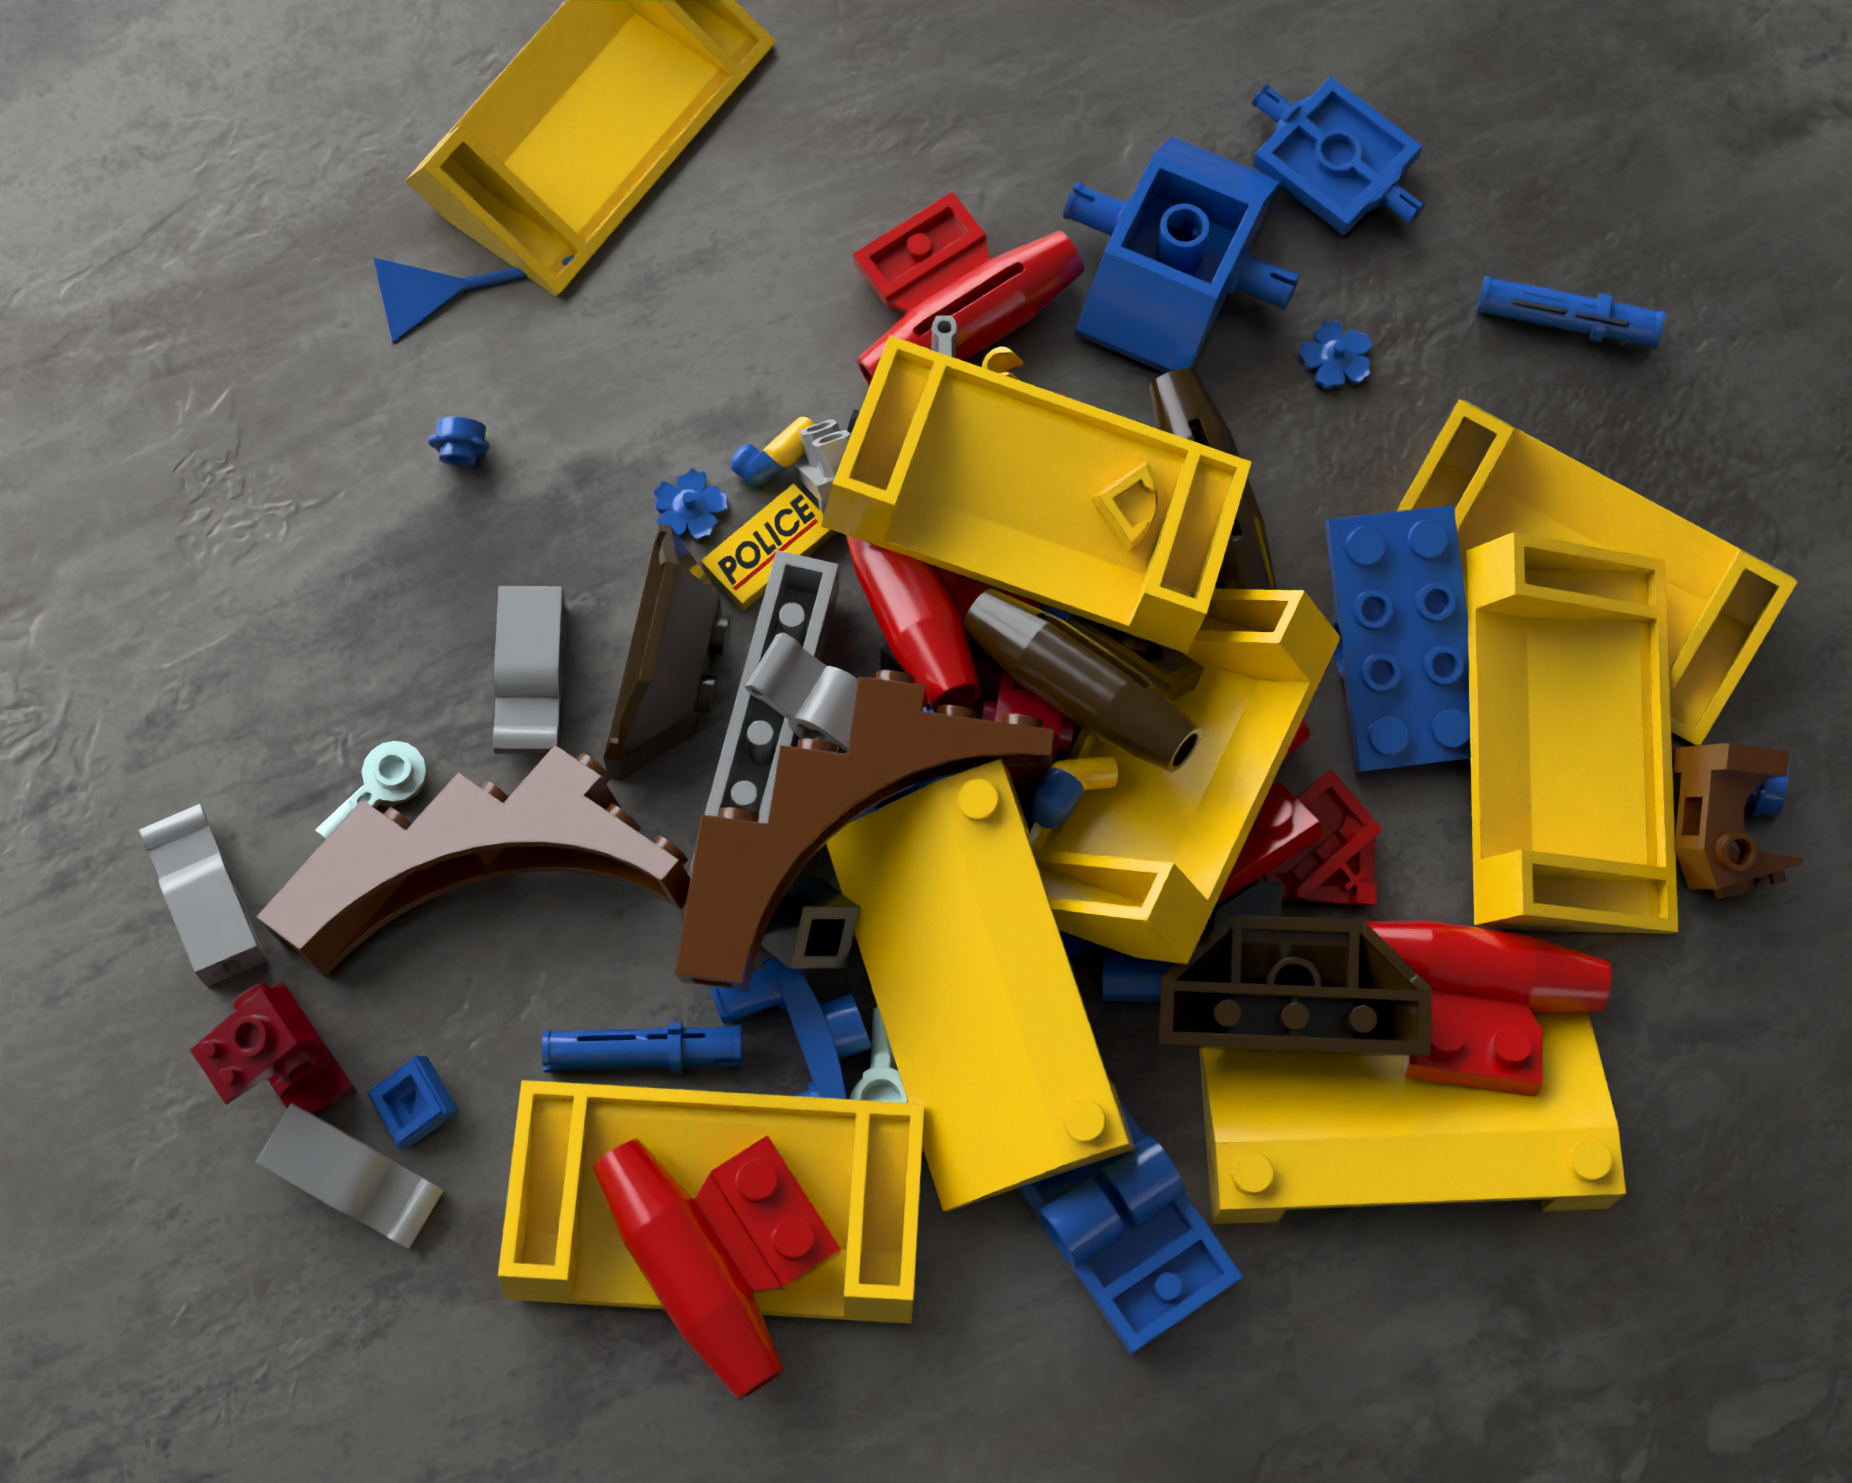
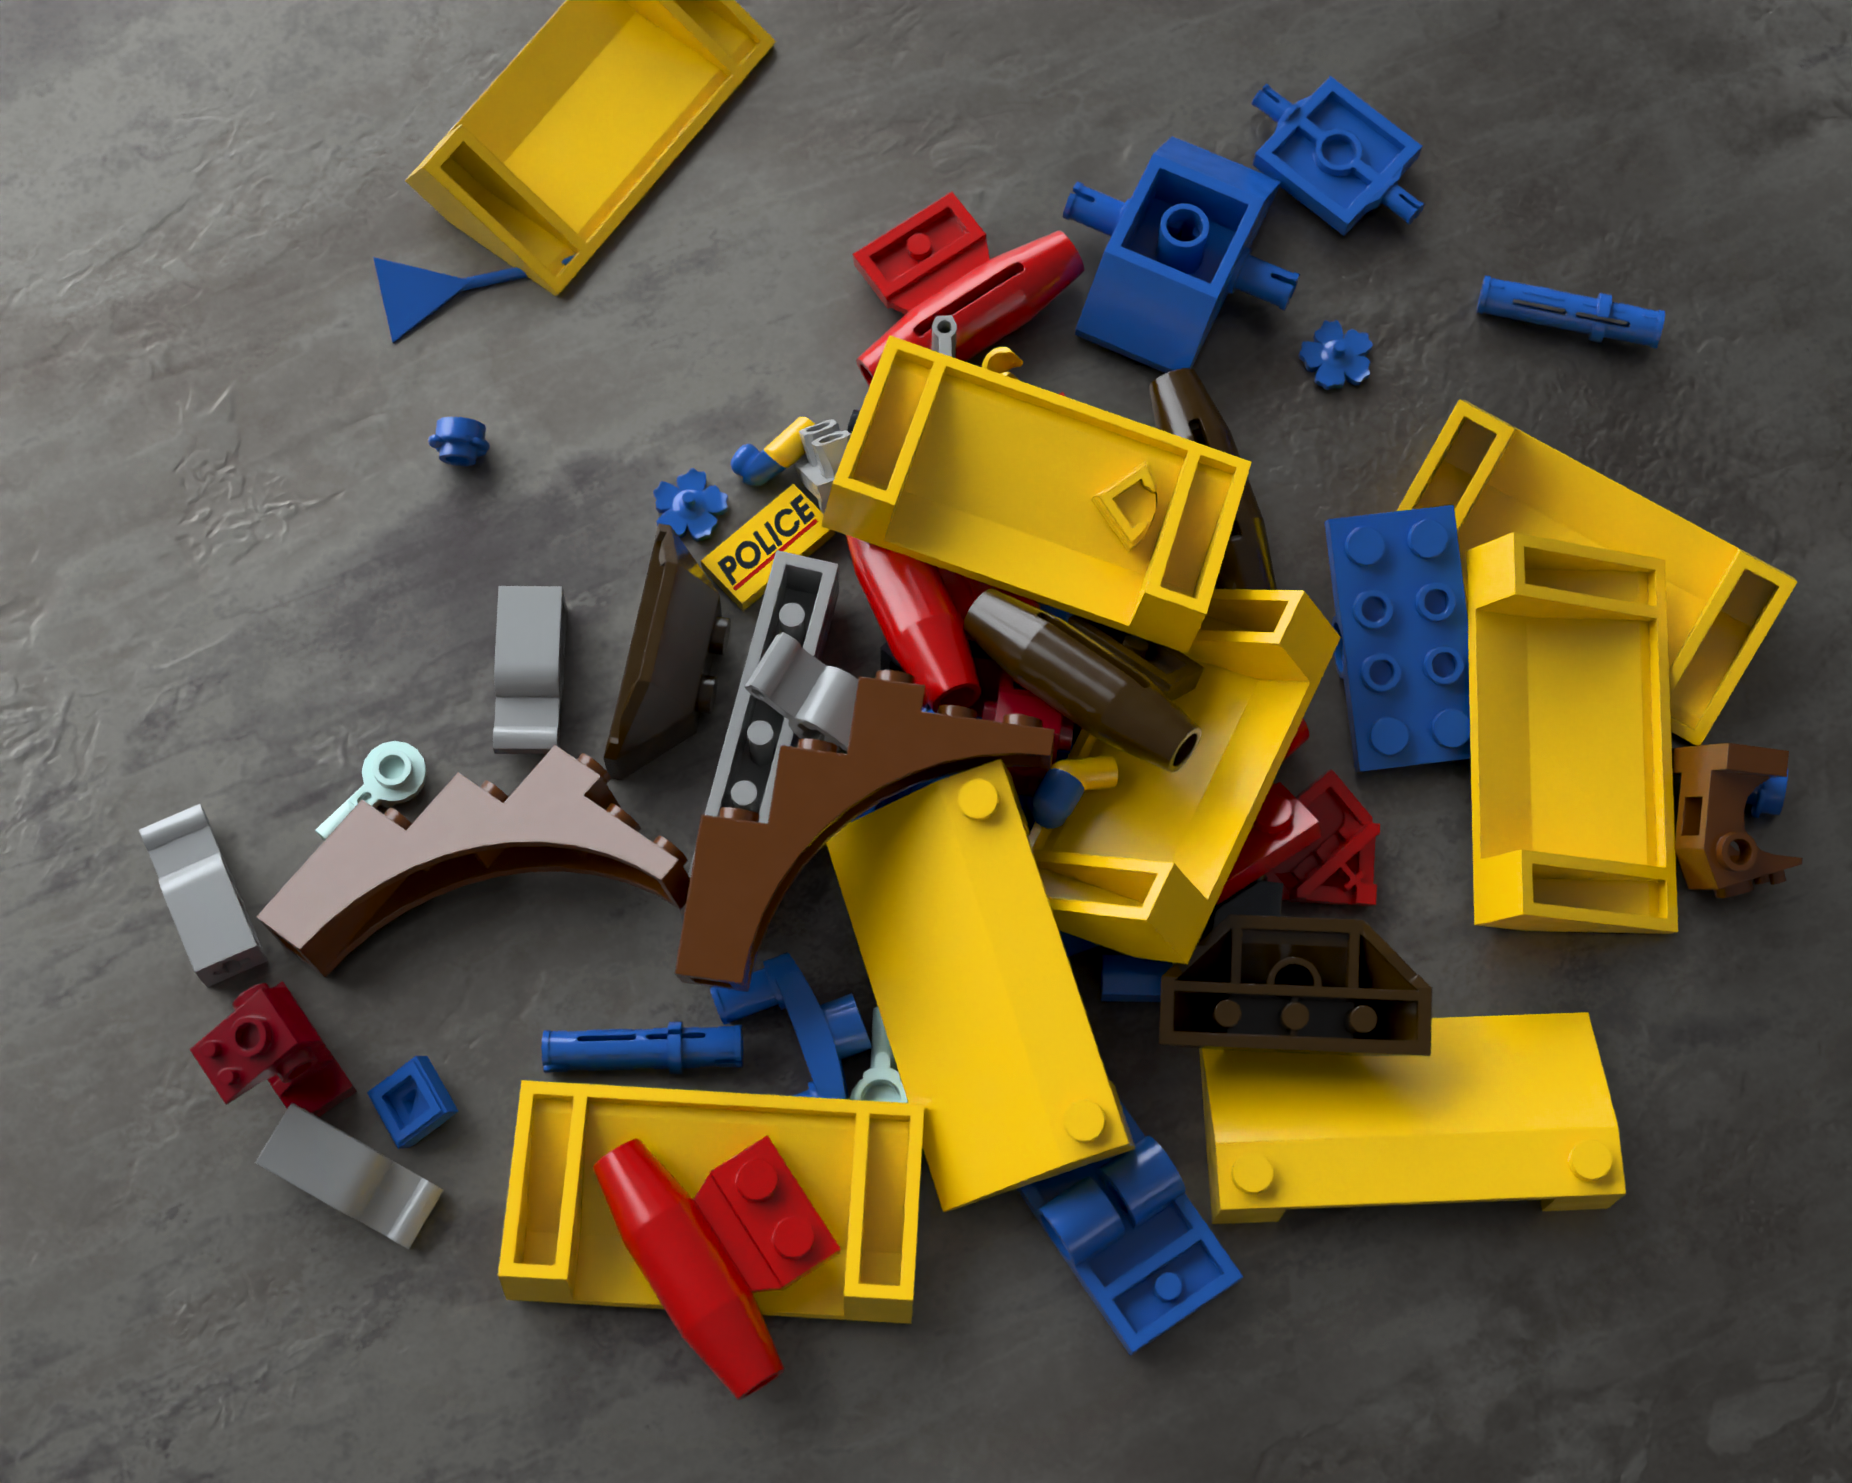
(812, 926): black brick -> none
(1486, 999): red plate -> none

